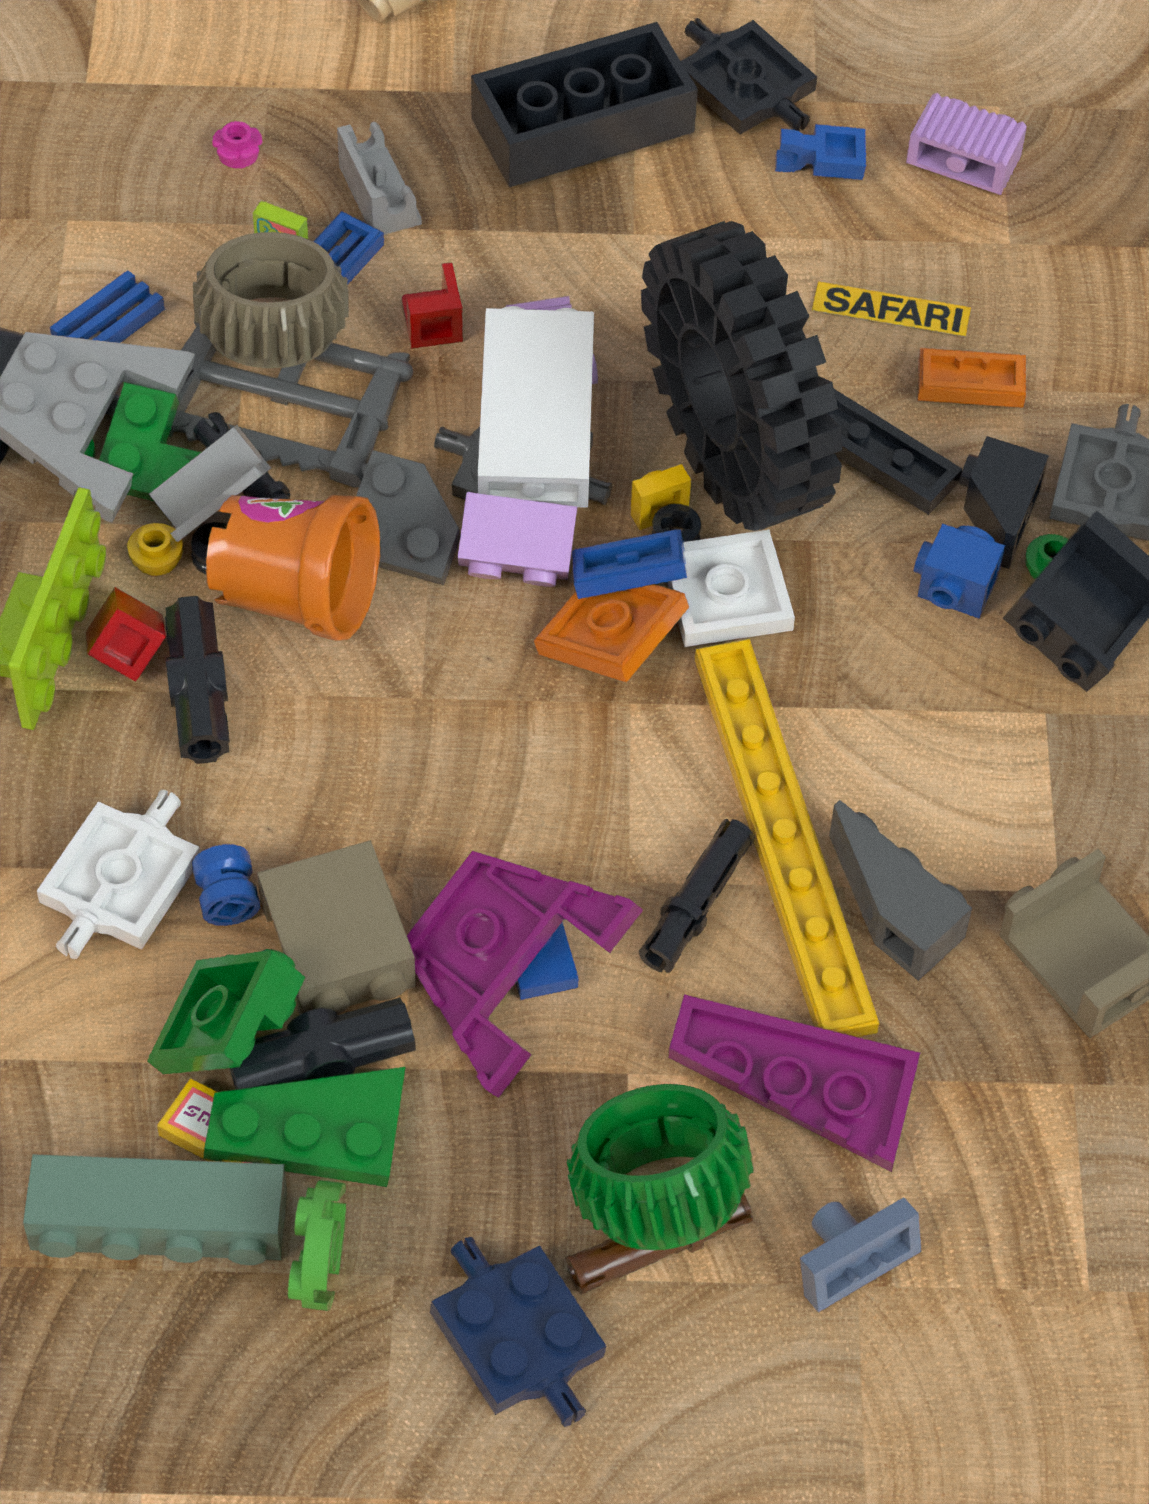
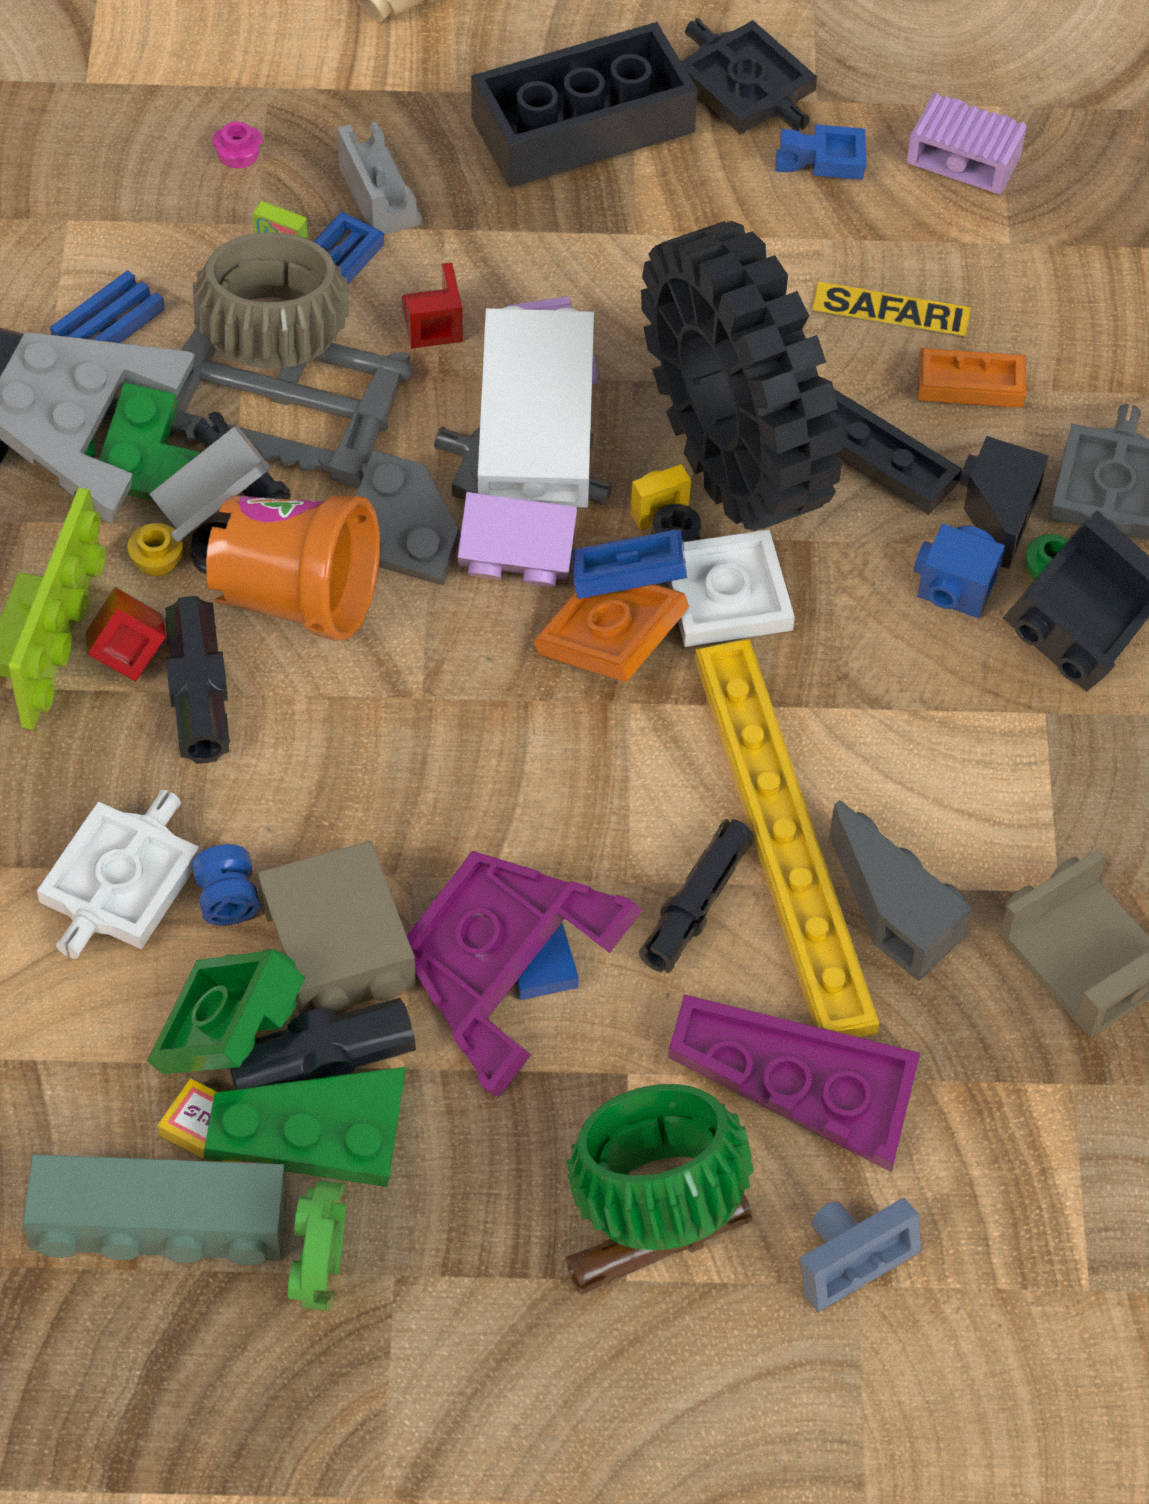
(518, 1330): dark blue plate -> none

